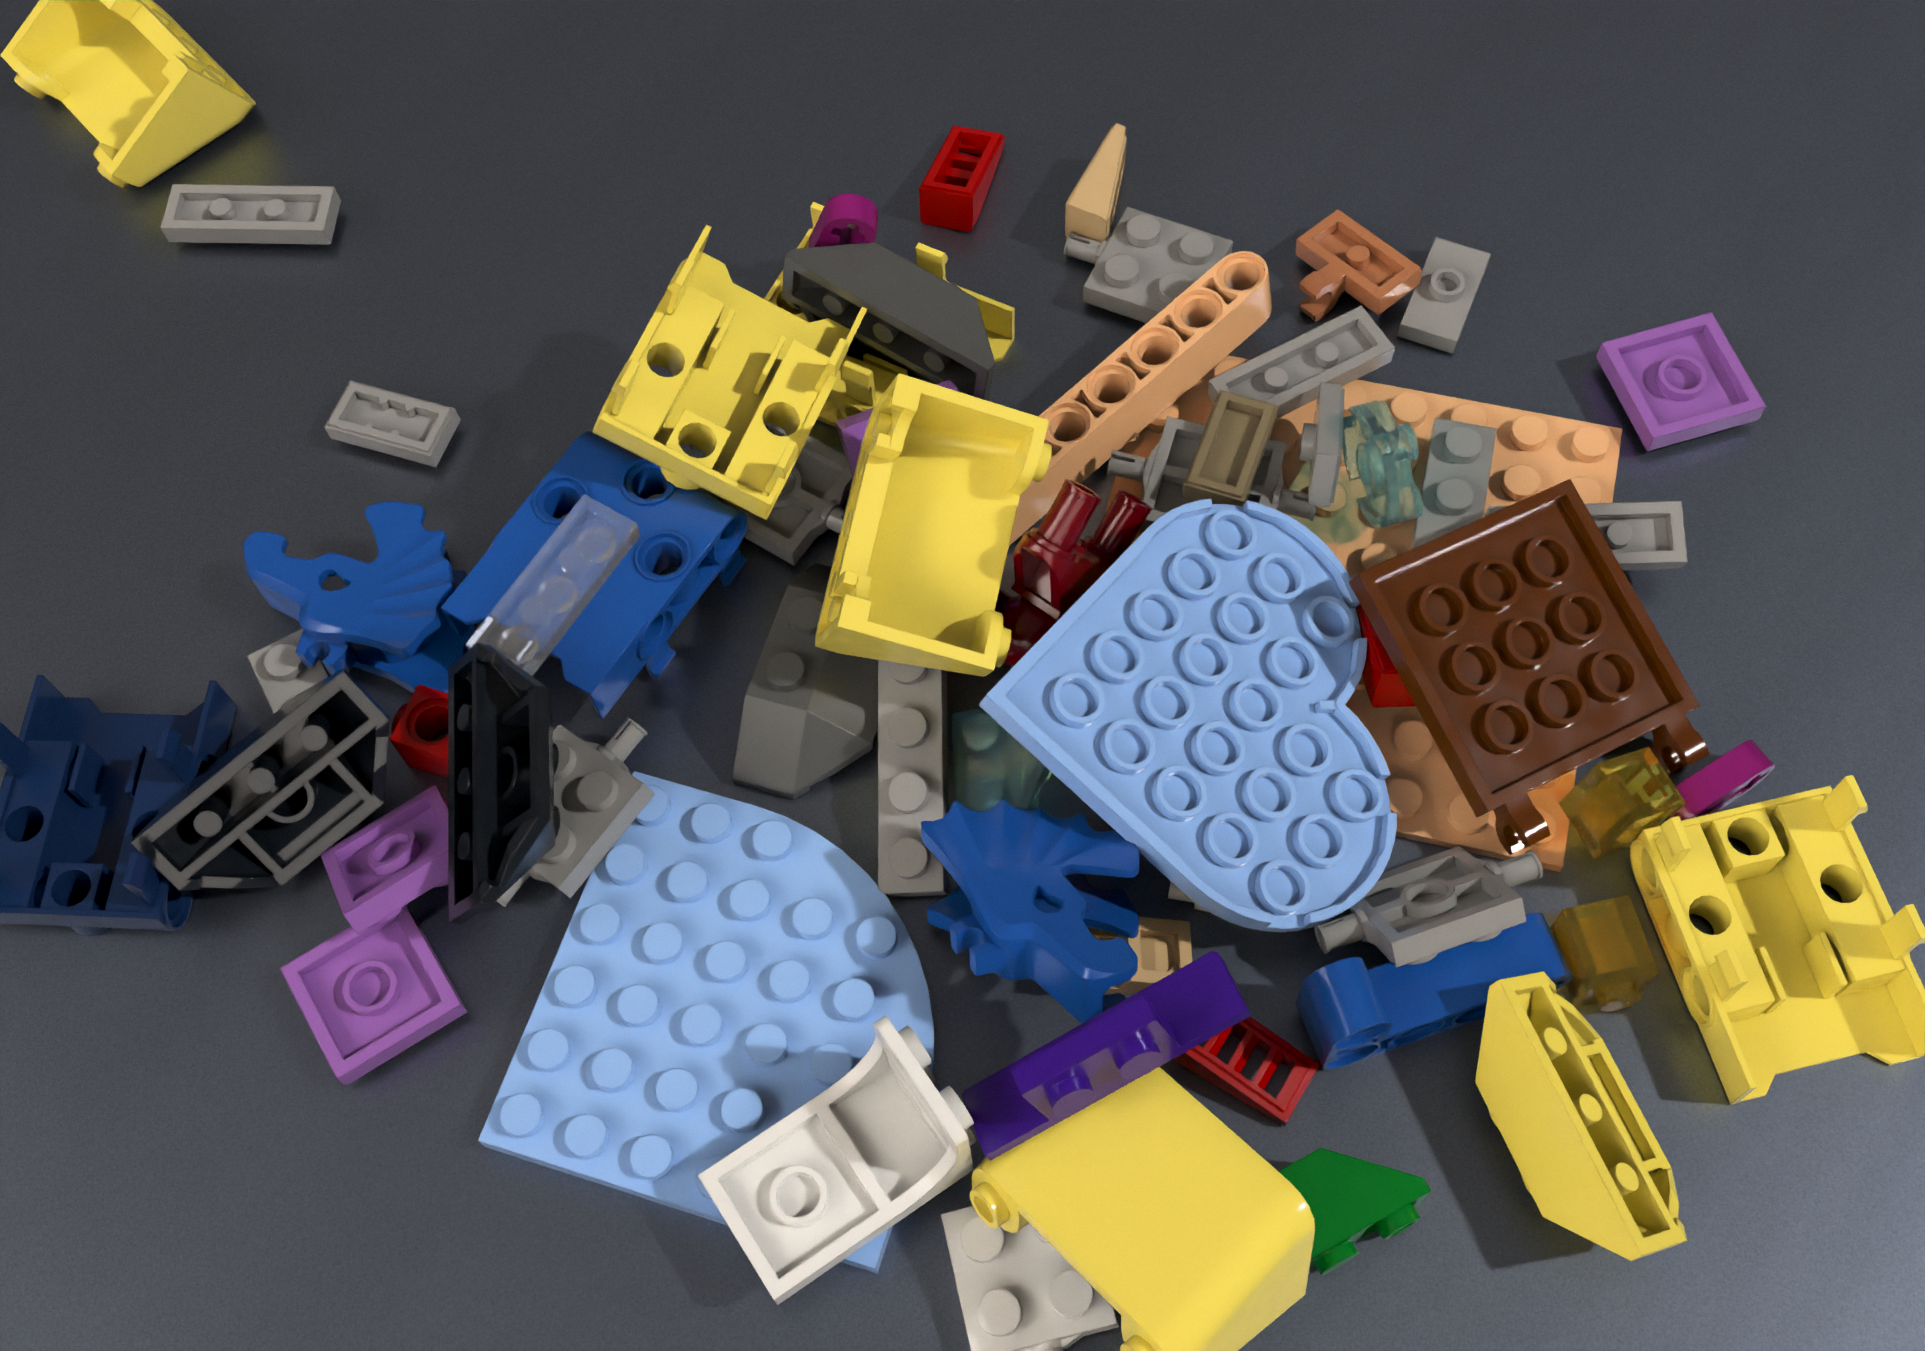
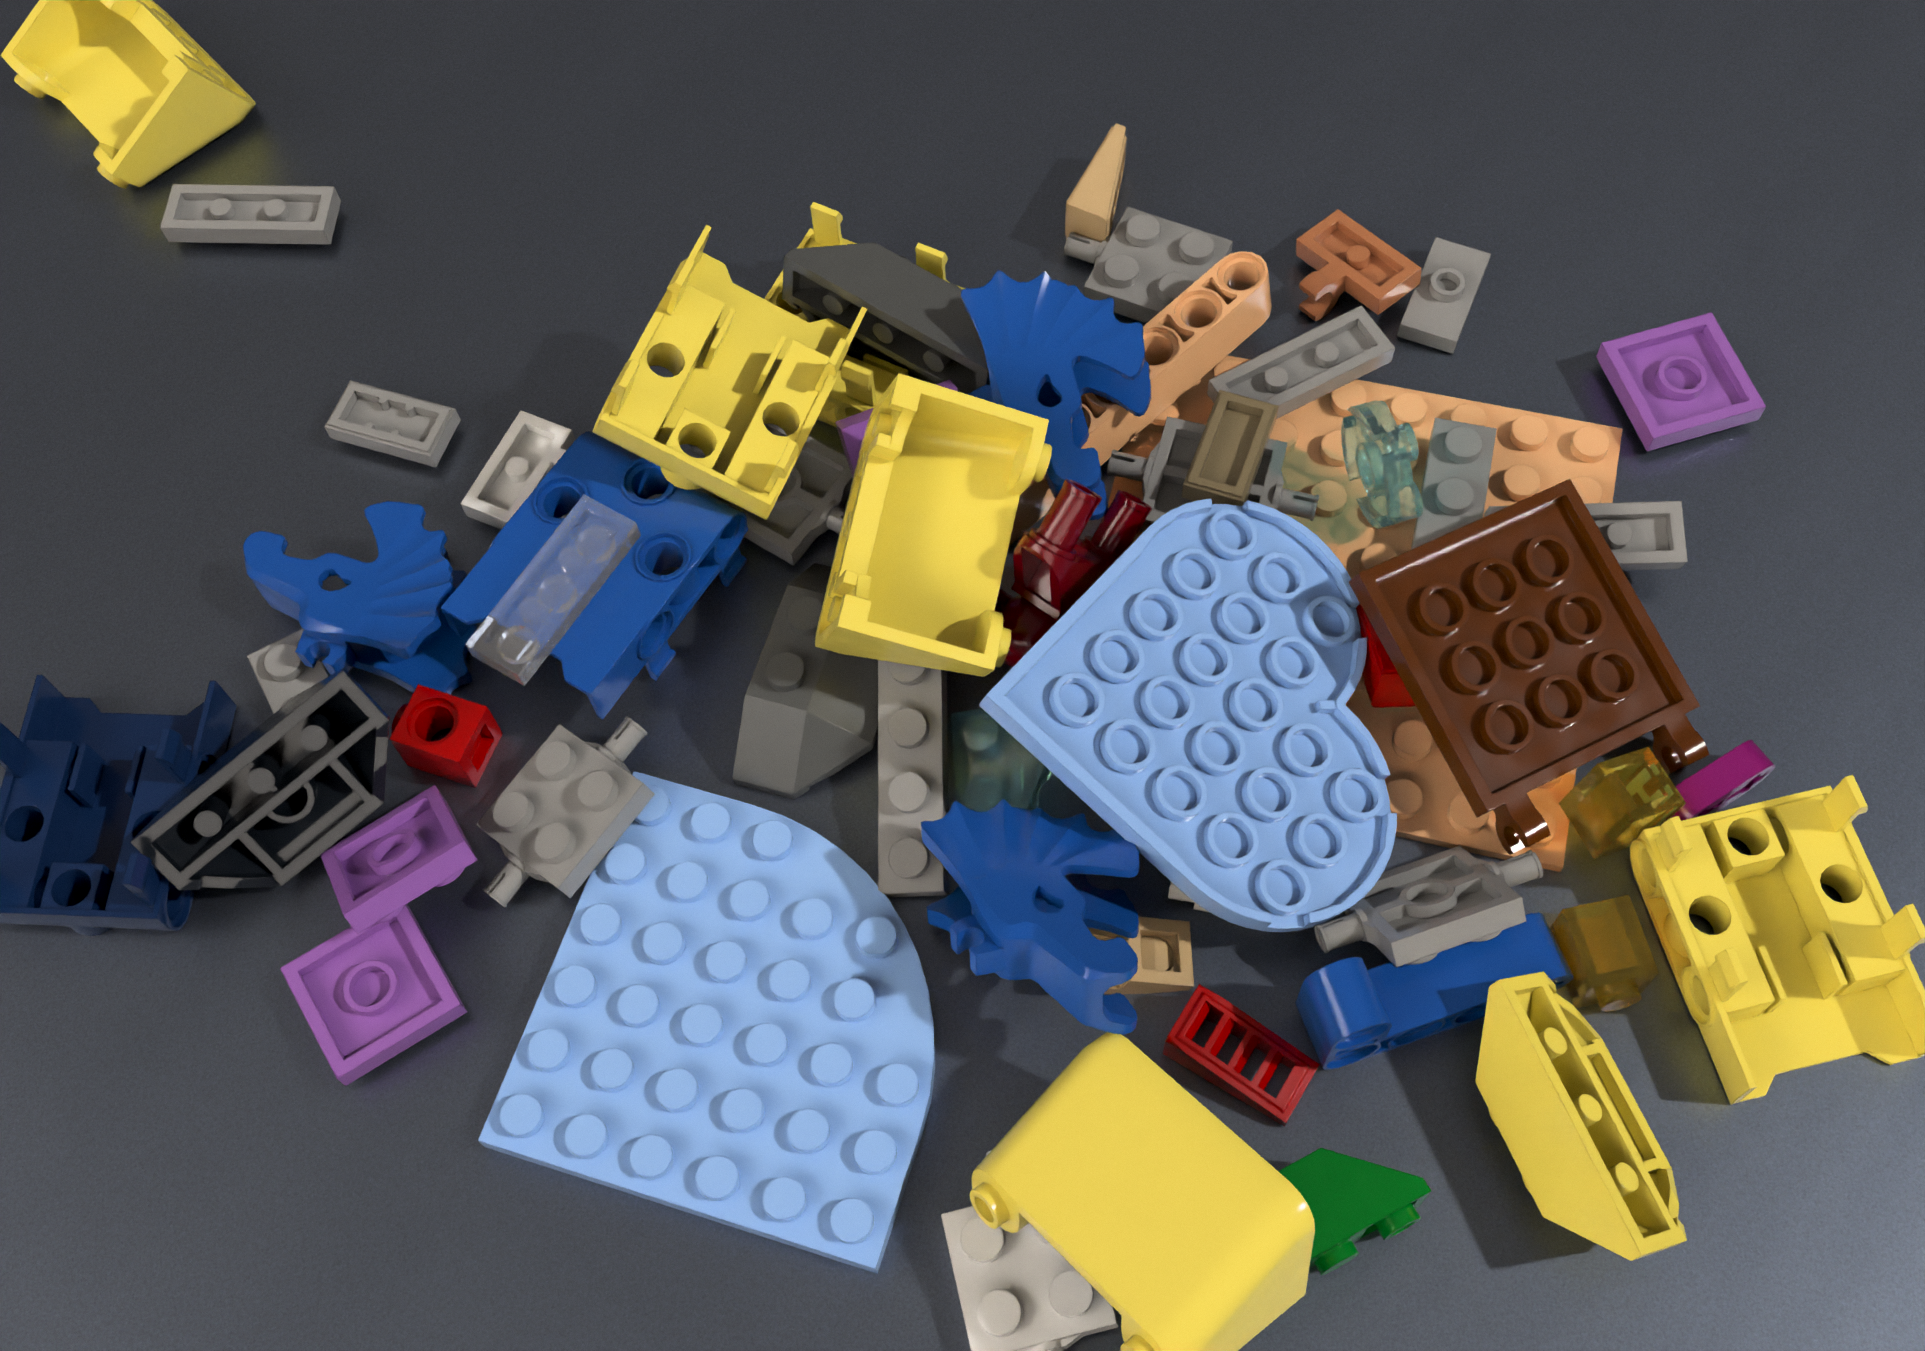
(497, 778): black wedge -> none
(516, 468): none -> white plate
(837, 214): magenta beam -> none
(844, 1164): white bracket -> none
(958, 182): red slope -> none
(1048, 350): none -> blue animal
(1104, 1054): dark purple bracket -> none
(1323, 444): light grey plate -> none

